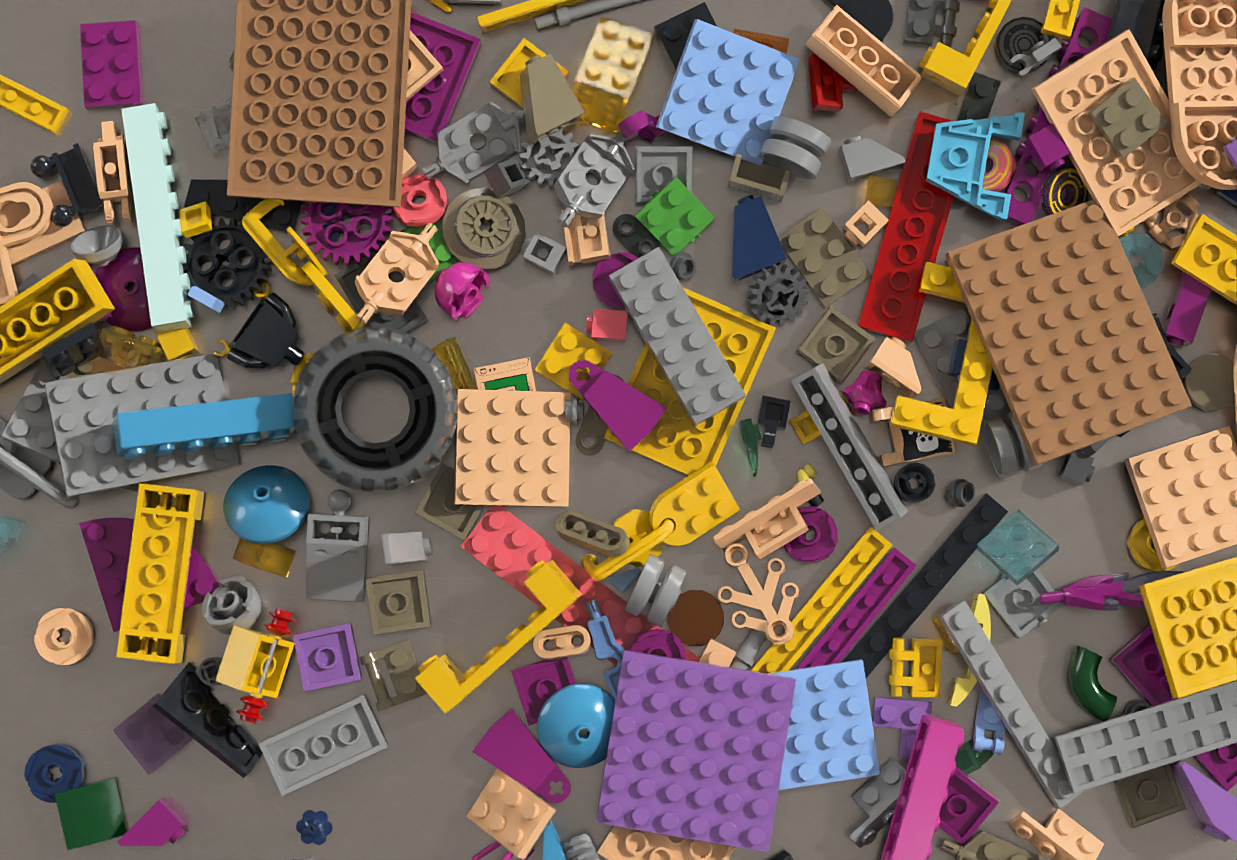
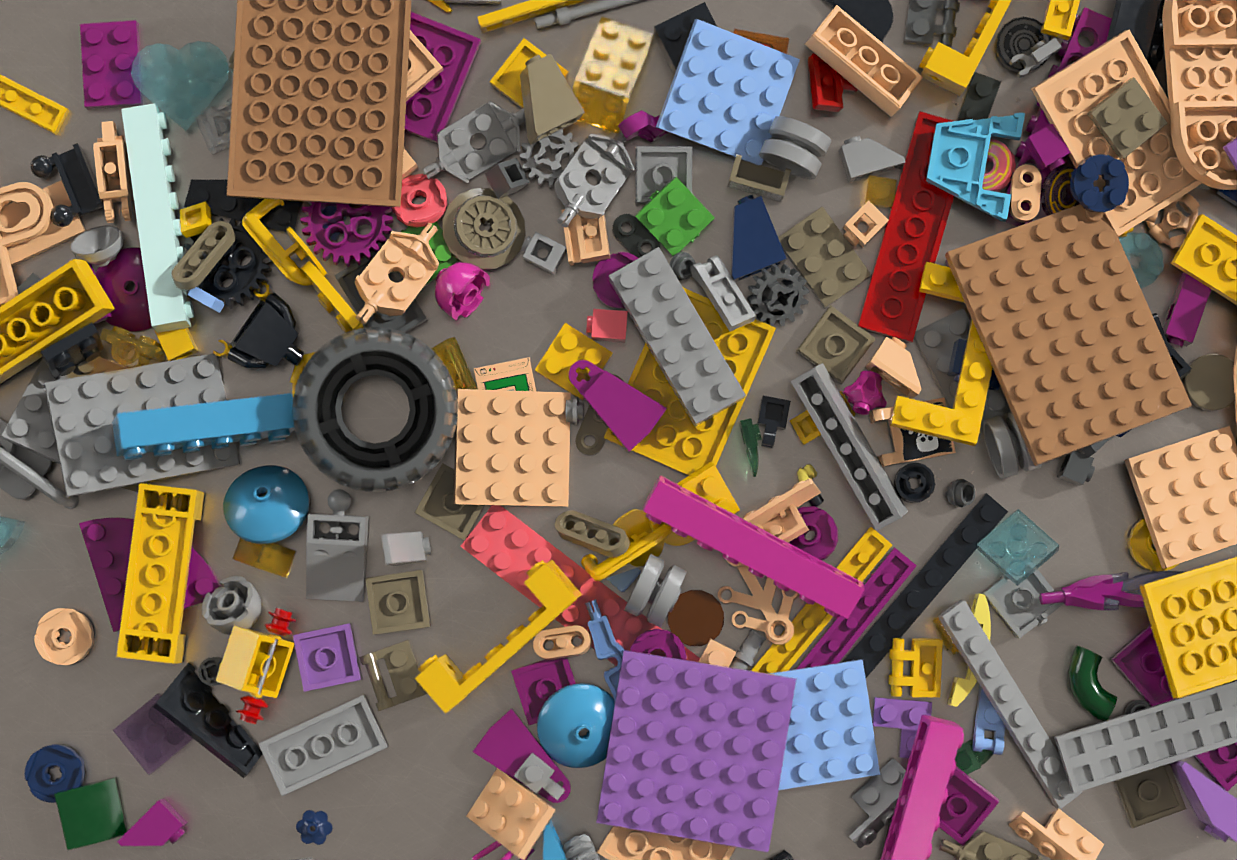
(181, 79): none -> clear light blue plate
(203, 255): none -> dark tan plate
(537, 774): none -> light grey plate
(723, 293): none -> light grey plate
(753, 547): none -> dark pink brick
(1025, 192): none -> light nougat plate
(1113, 192): none -> dark blue plate

